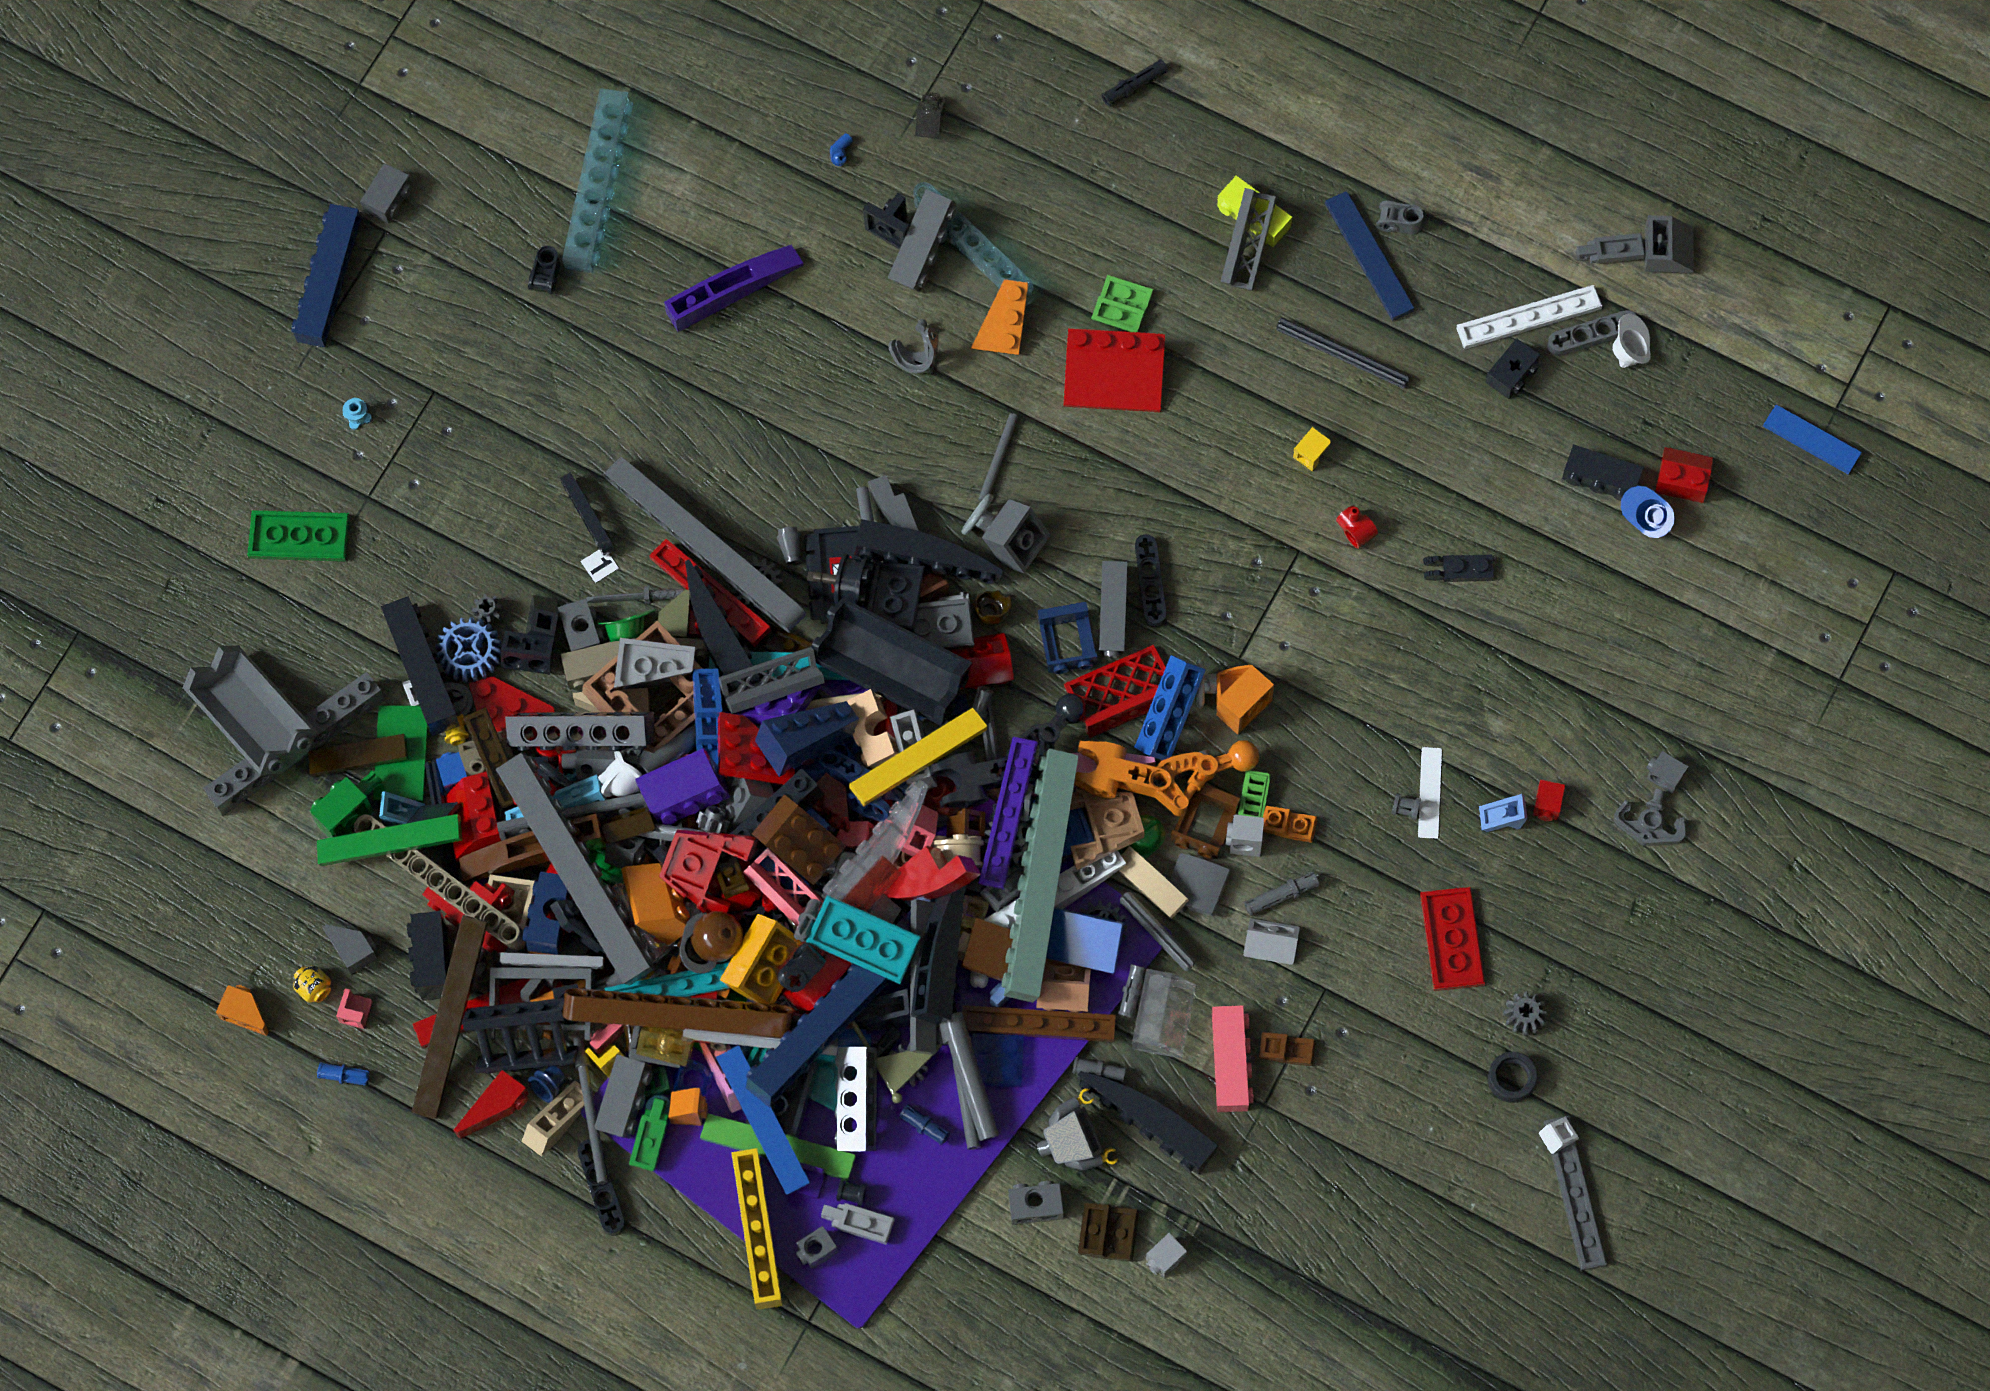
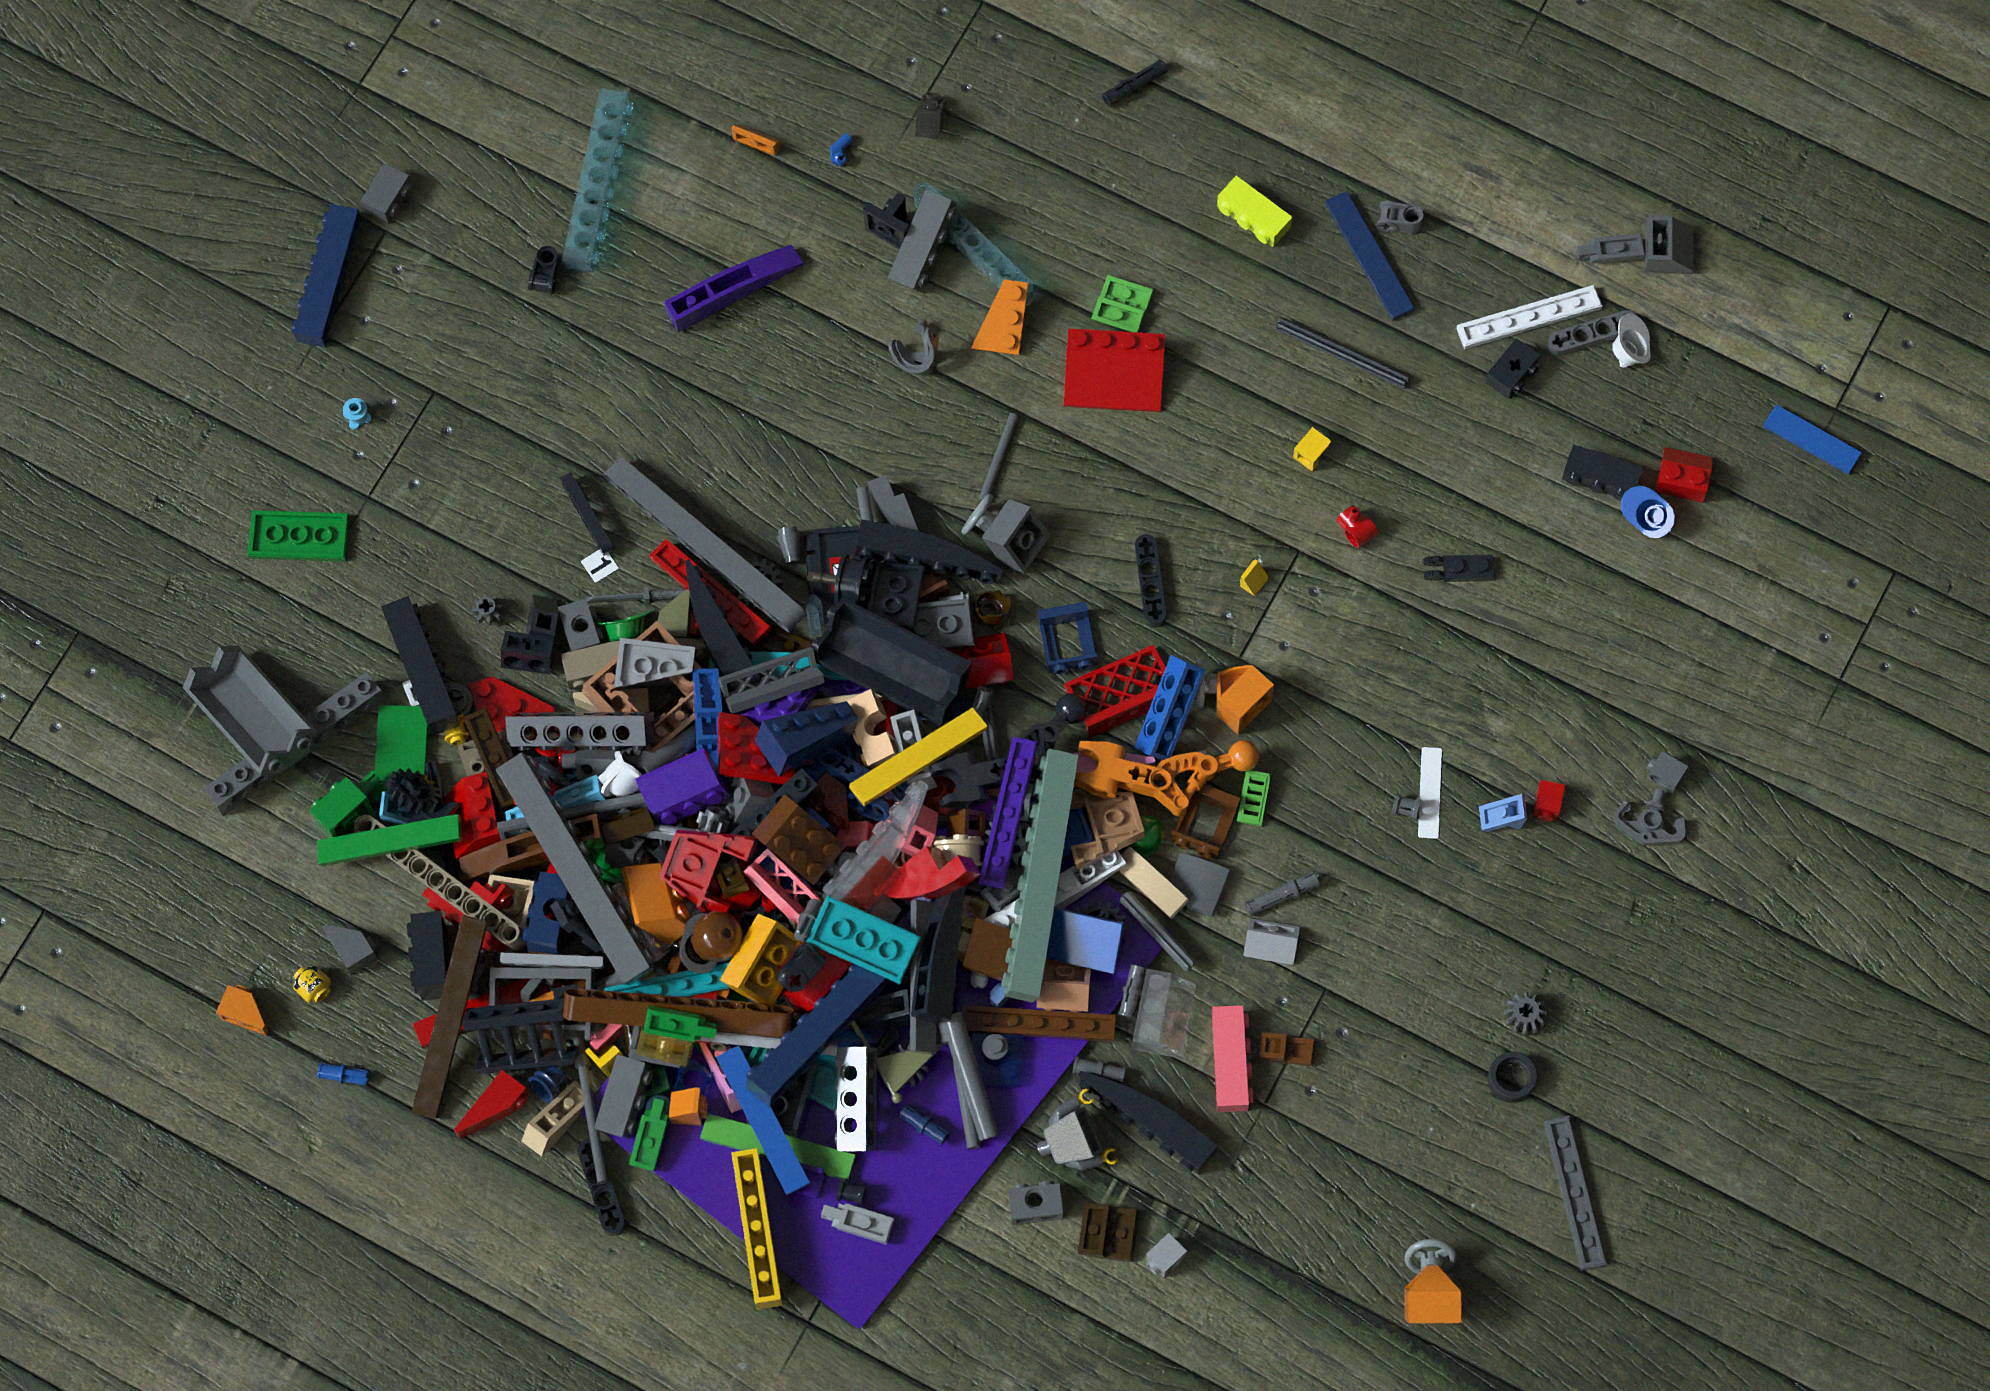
(354, 1009): coral panel -> none
(358, 755): dark brown tile -> none
(413, 791): none -> black gear
(451, 769): blue brick -> none
(479, 635): medium blue gear -> none
(678, 1024): none -> green hinge
(756, 139): none -> orange slope
(814, 615): none -> clear light blue slope
(819, 1237): dark grey brick -> none
(995, 1047): none -> dark grey plate
(1113, 608): dark grey slope -> none
(1239, 239): dark grey fence -> none
(1245, 835): light grey brick -> none
(1253, 578): none -> yellow slope
(1289, 825): orange slope -> none
(1431, 1294): none -> orange piece
(1452, 939): red tile -> none
(1558, 1135): white slope -> none

